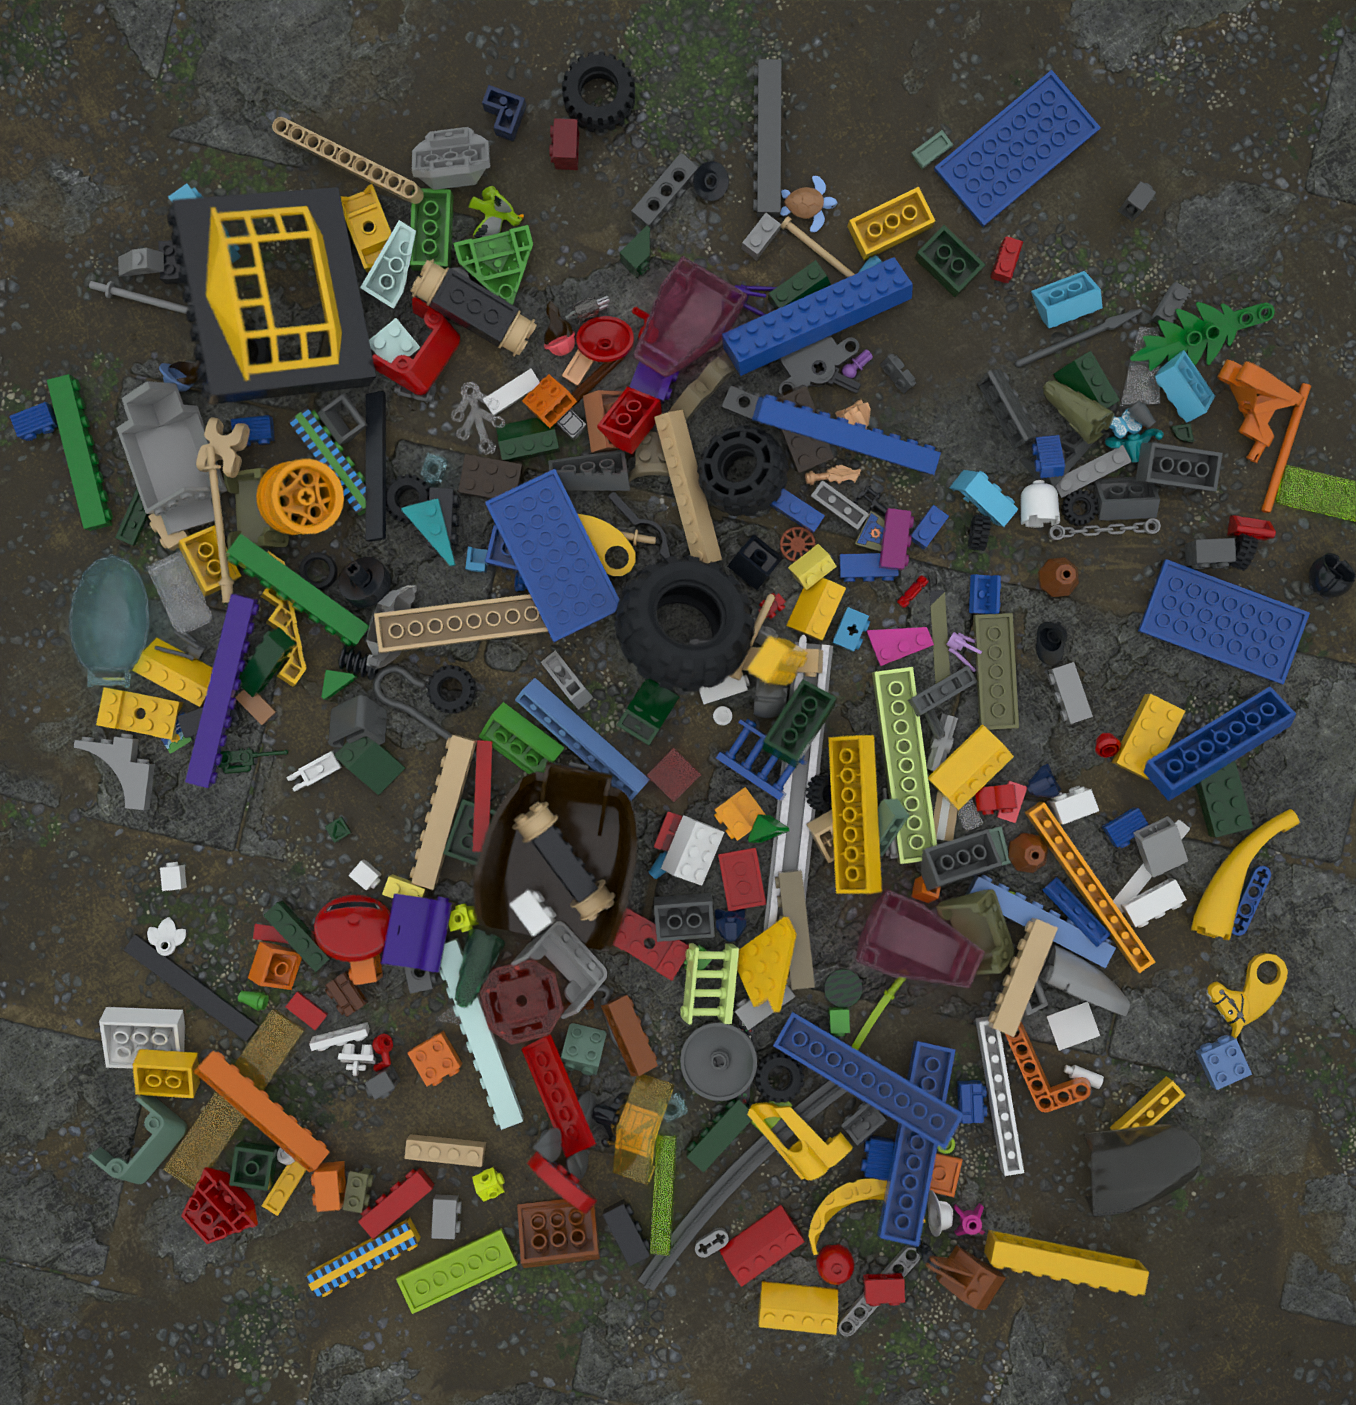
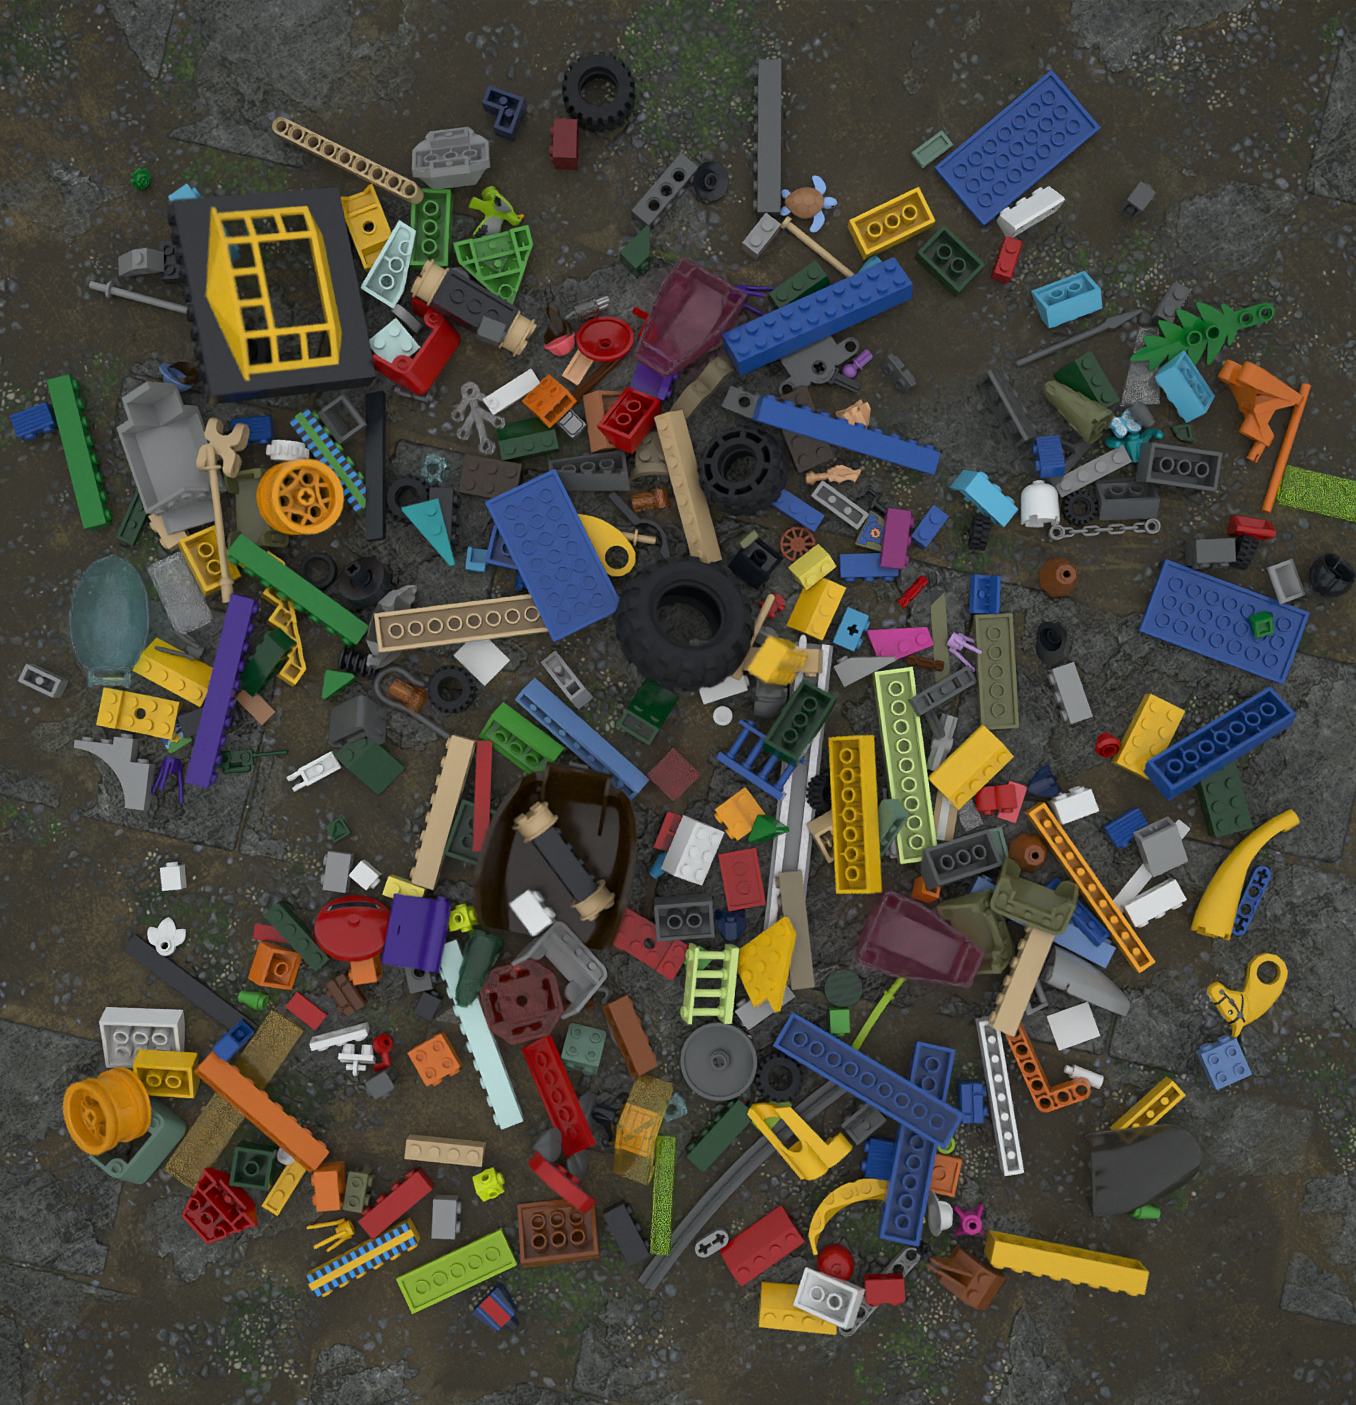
(43, 680): none -> light grey brick
(106, 1110): none -> light orange wheel
(140, 179): none -> green plant
(170, 765): none -> dark purple plant
(233, 1040): none -> blue brick
(285, 451): none -> white gear
(337, 871): none -> light grey brick
(344, 1231): none -> yellow plant
(406, 318): none -> light grey beam
(412, 697): none -> clear orange piece
(428, 1004): none -> black brick
(482, 659): none -> white sticker
(491, 331): none -> dark grey brick
(496, 1309): none -> torso
(656, 499): none -> clear orange piece
(745, 539): none -> olive tile
(829, 1298): none -> white slope
(860, 666): none -> light grey slope
(925, 662): none -> reddish brown axle
(1029, 211): none -> white slope
(1031, 902): none -> olive windscreen
(1146, 1212): none -> bright green cone
(1261, 624): none -> green slope
(1285, 581): none -> light grey tile

